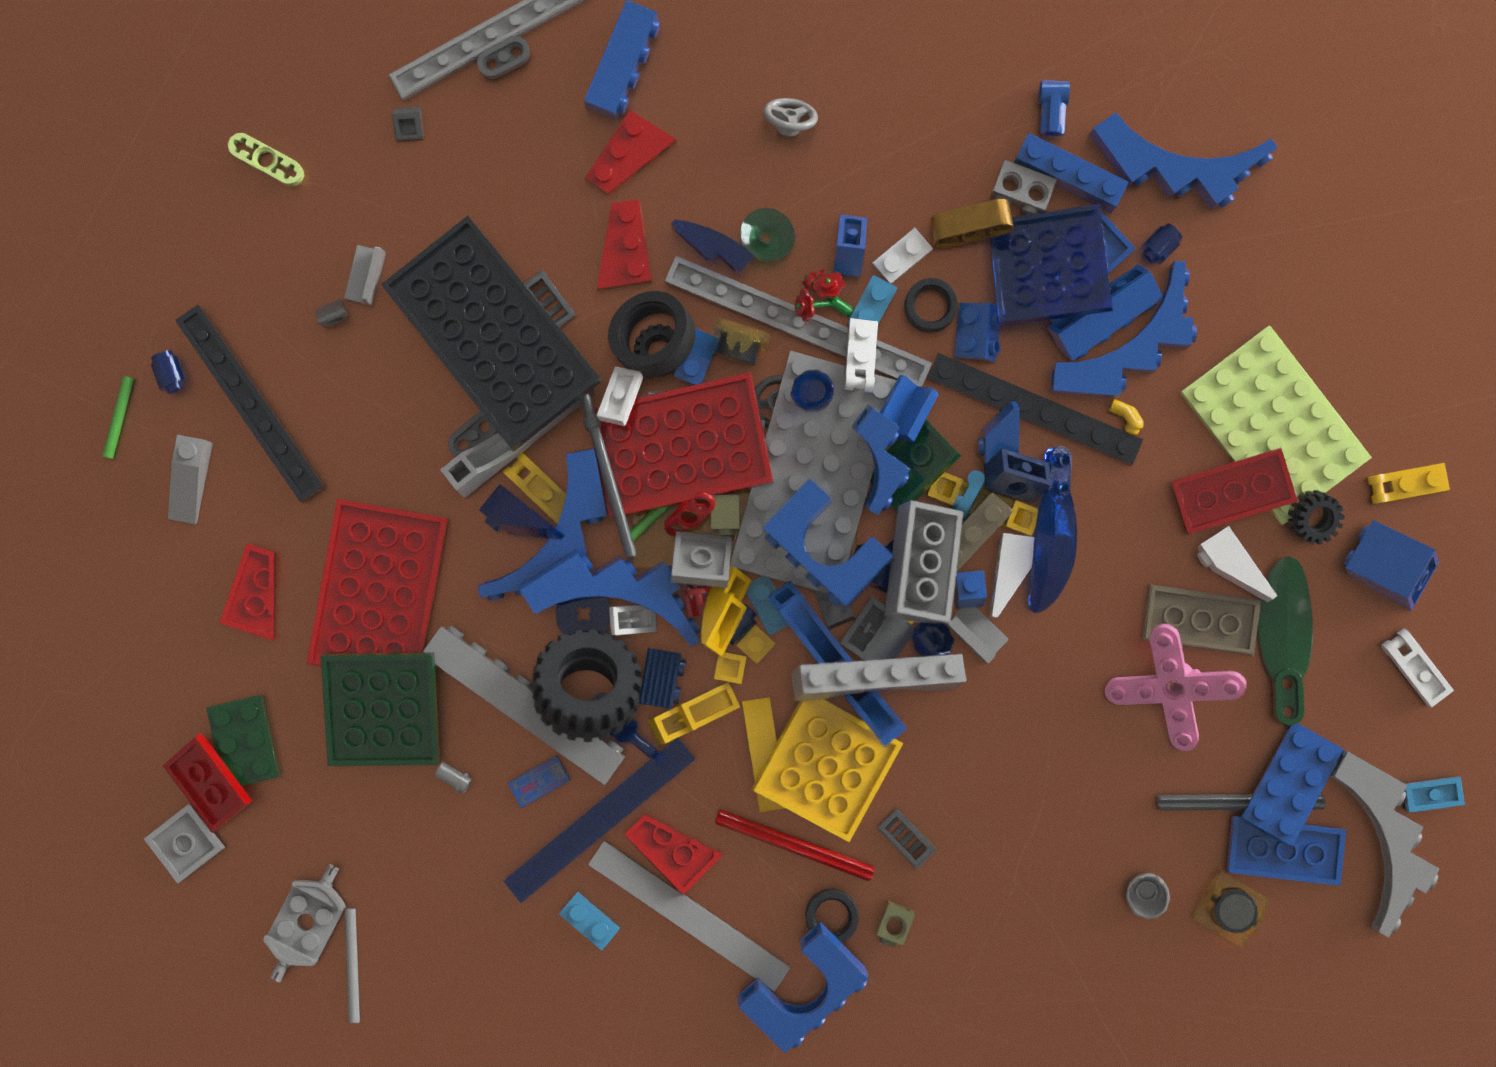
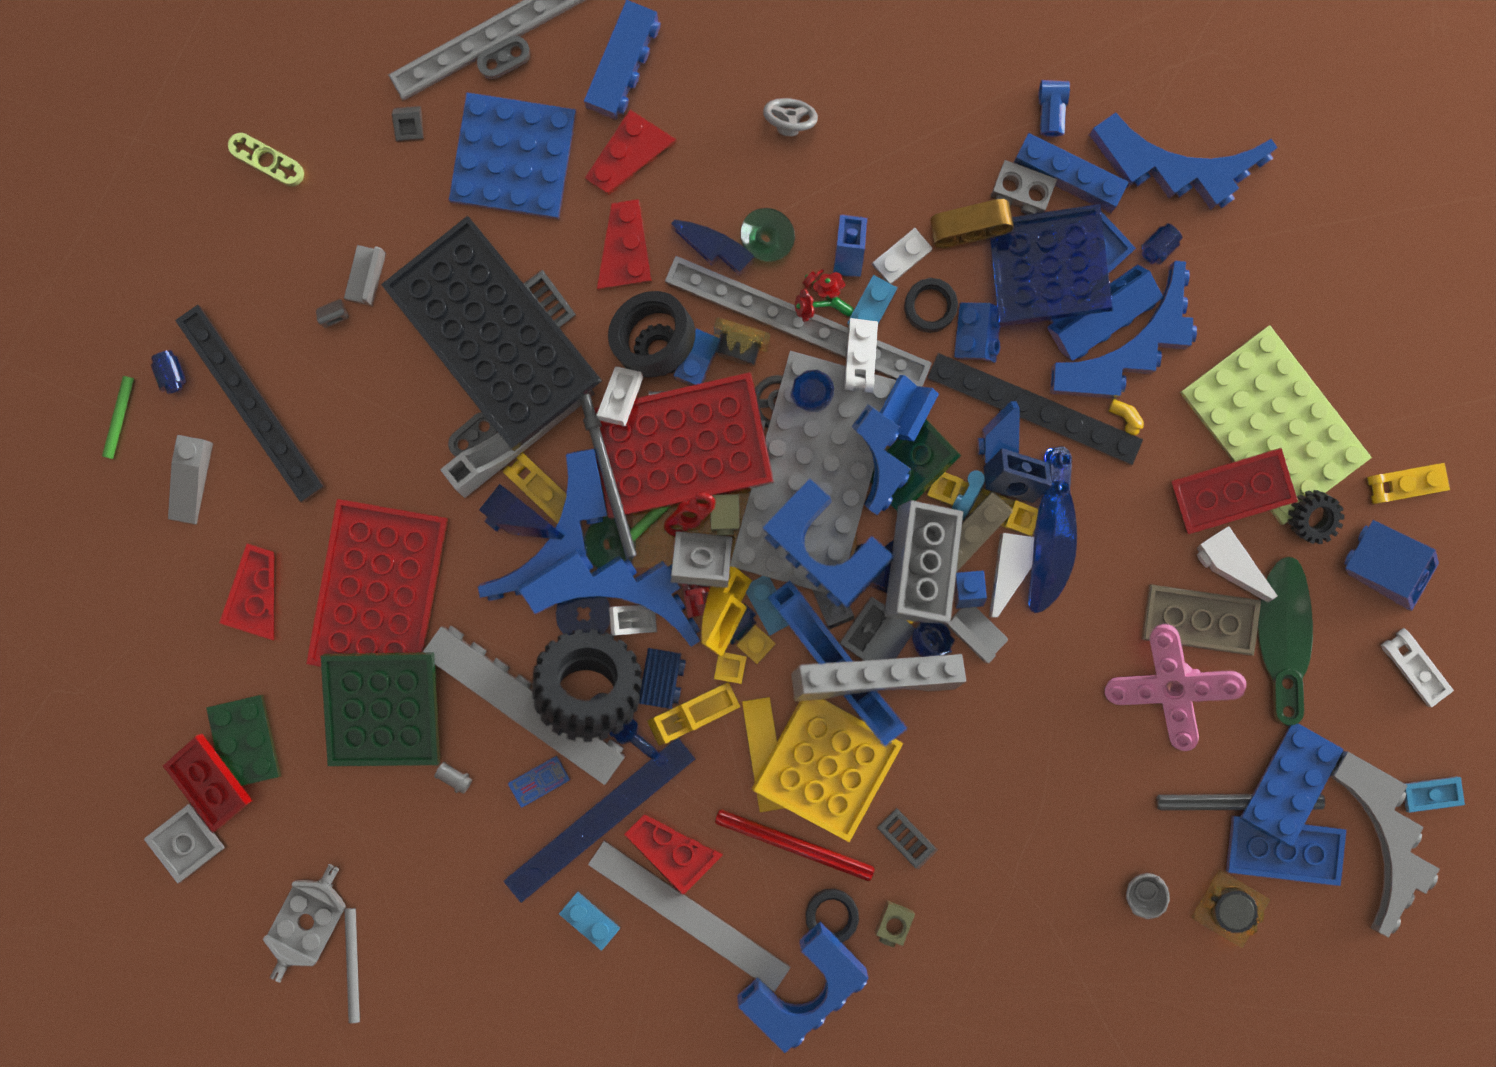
(512, 155): none -> blue plate
(594, 541): none -> clear green dish

